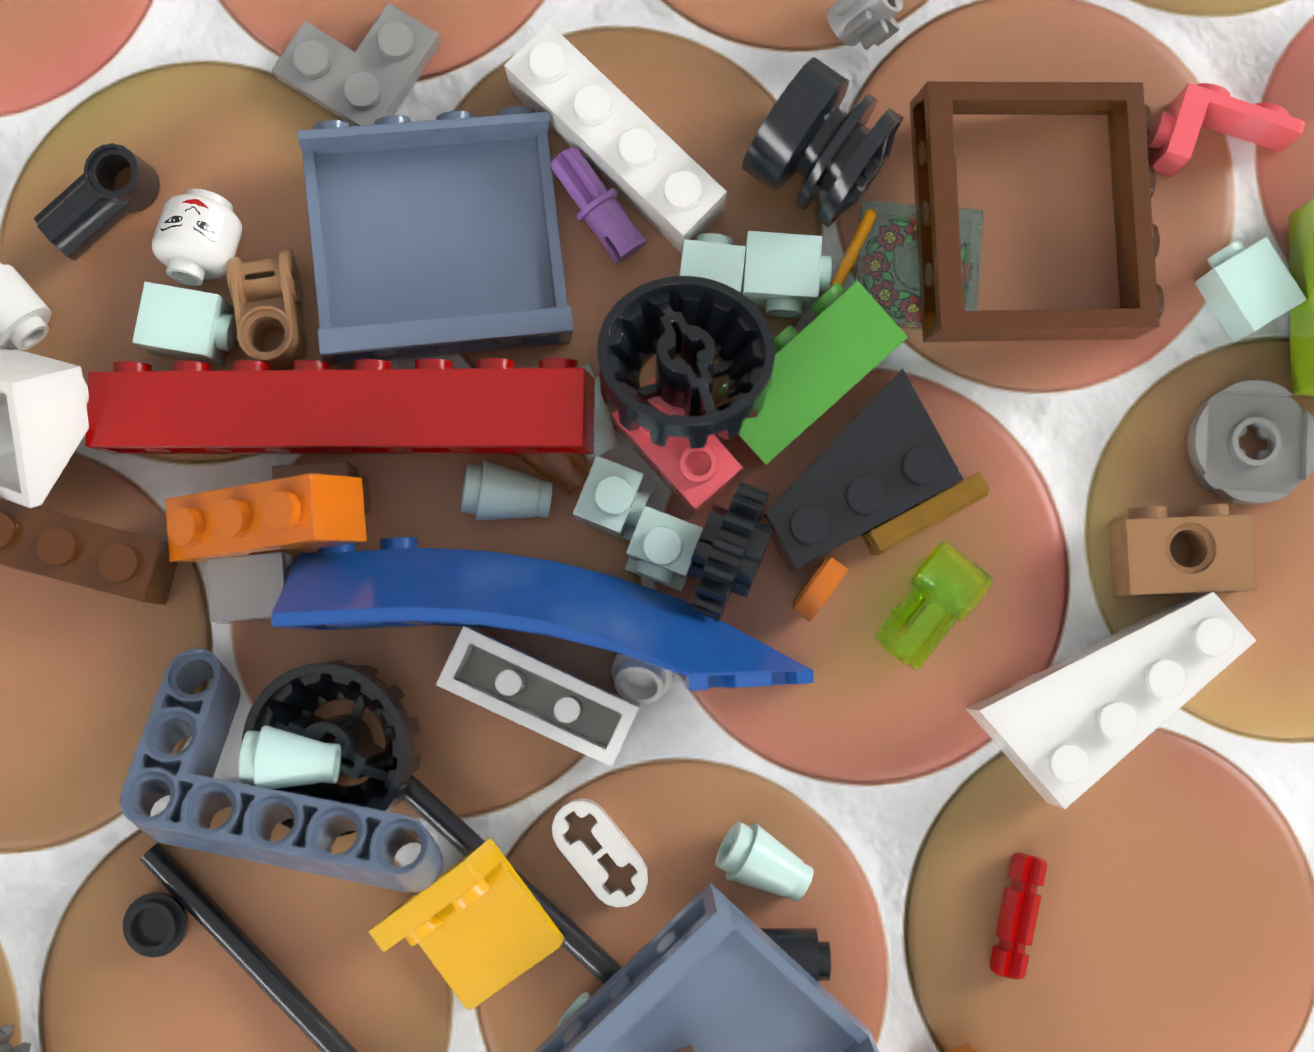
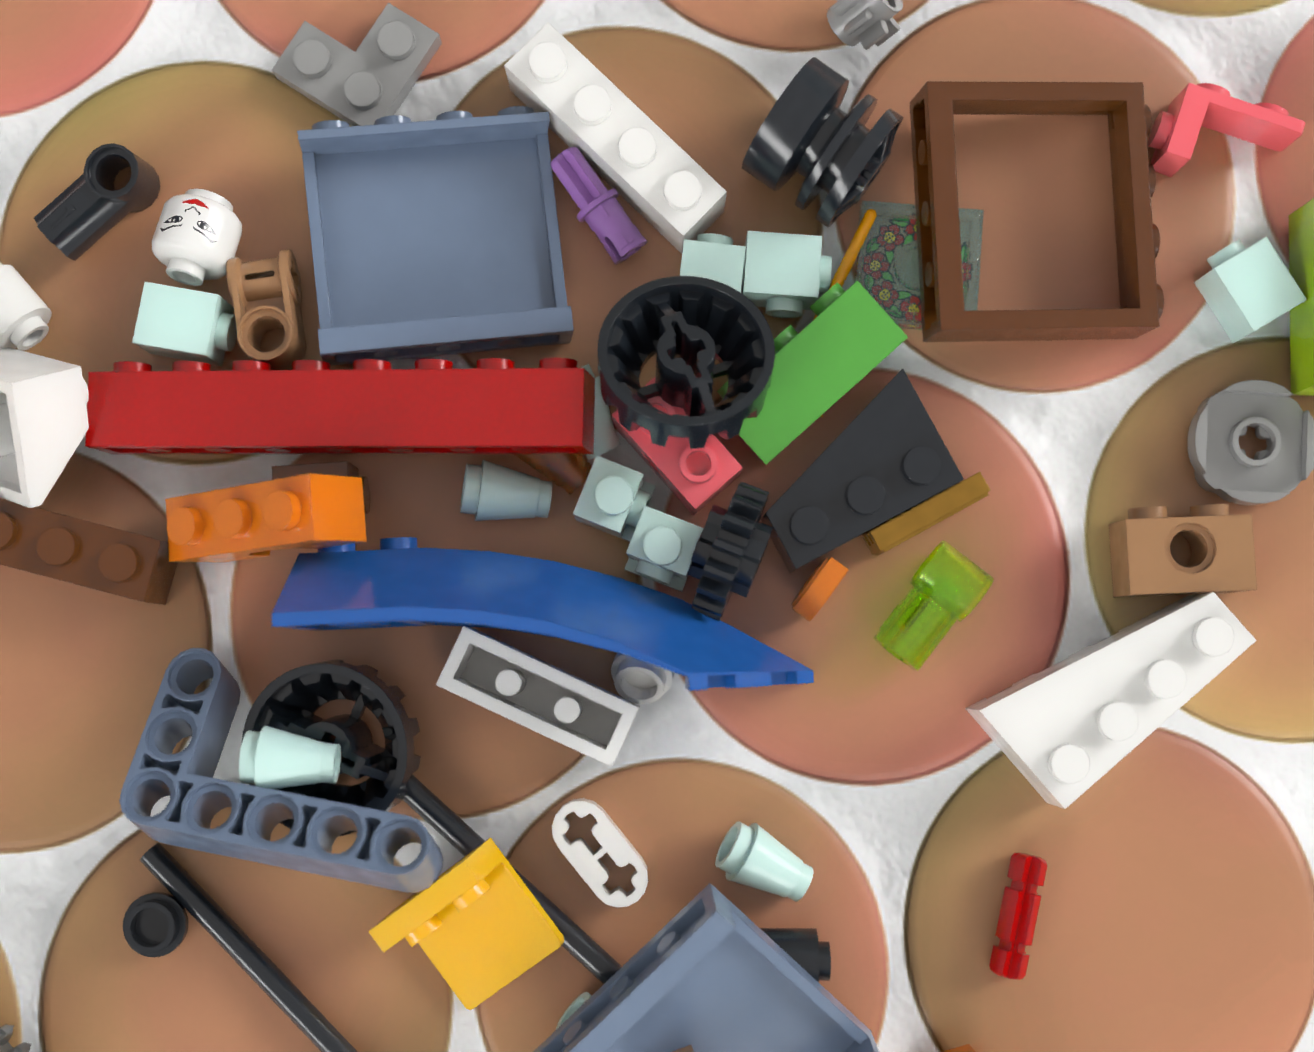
(246, 586): light grey brick -> none

